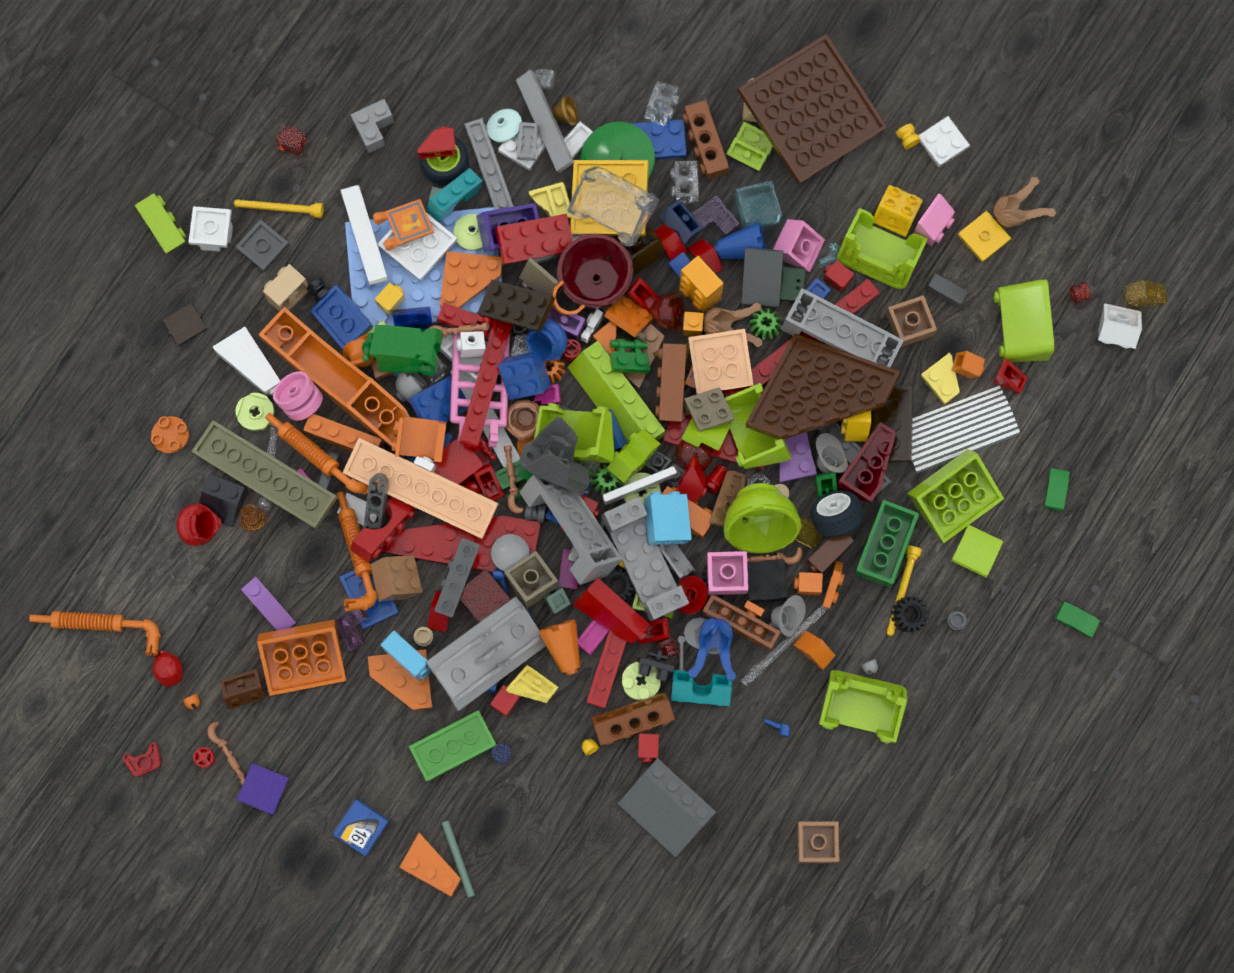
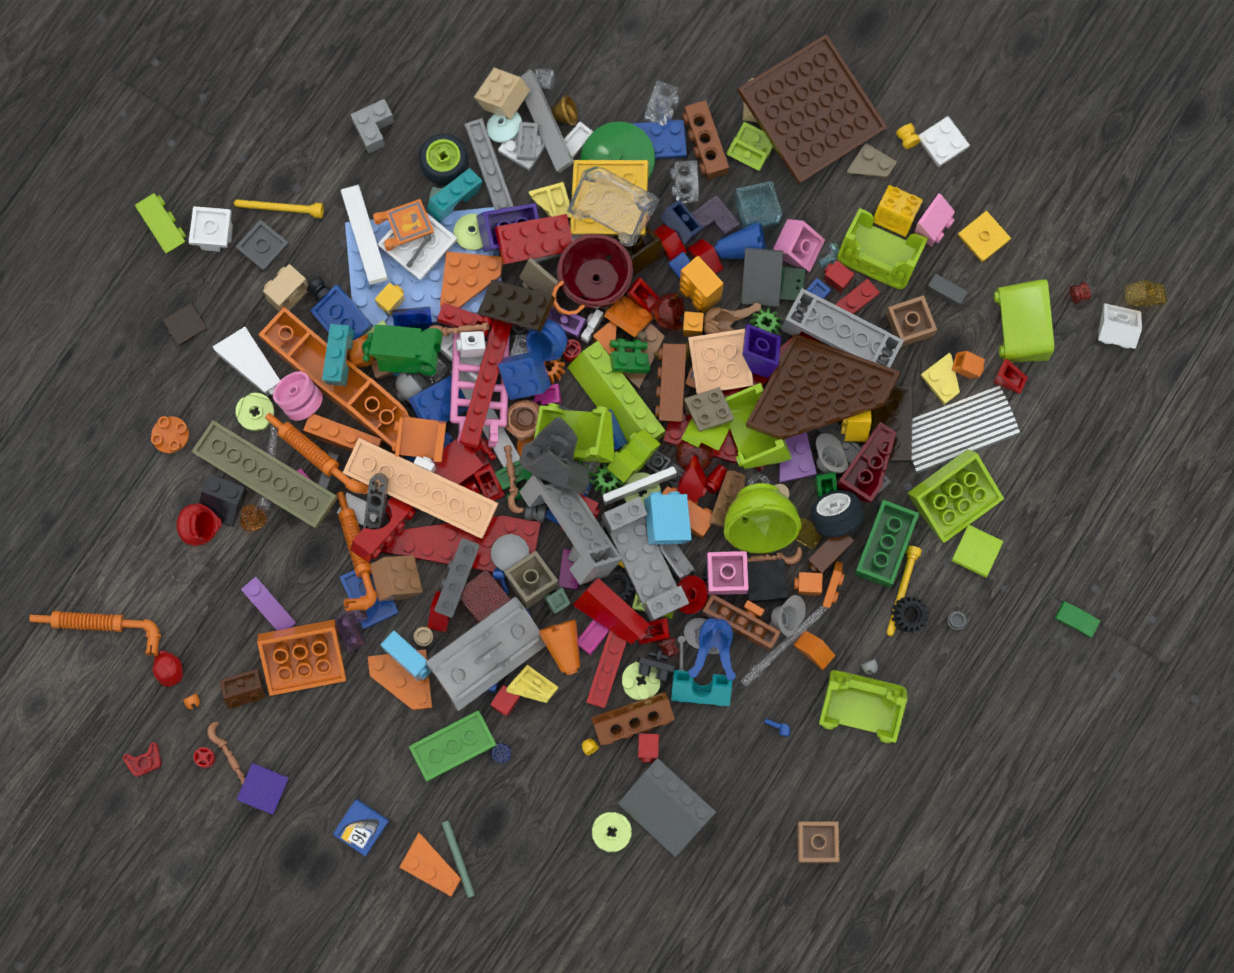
(291, 140): clear red brick -> none
(335, 366): none -> teal arch
(427, 237): none -> dark grey hinge
(438, 144): red slope -> none
(502, 93): none -> tan brick
(610, 843): none -> yellowish green plate
(761, 350): none -> dark purple slope
(871, 163): none -> dark tan wing
(1007, 207): medium nougat hair -> none
(1056, 489): green slope -> none

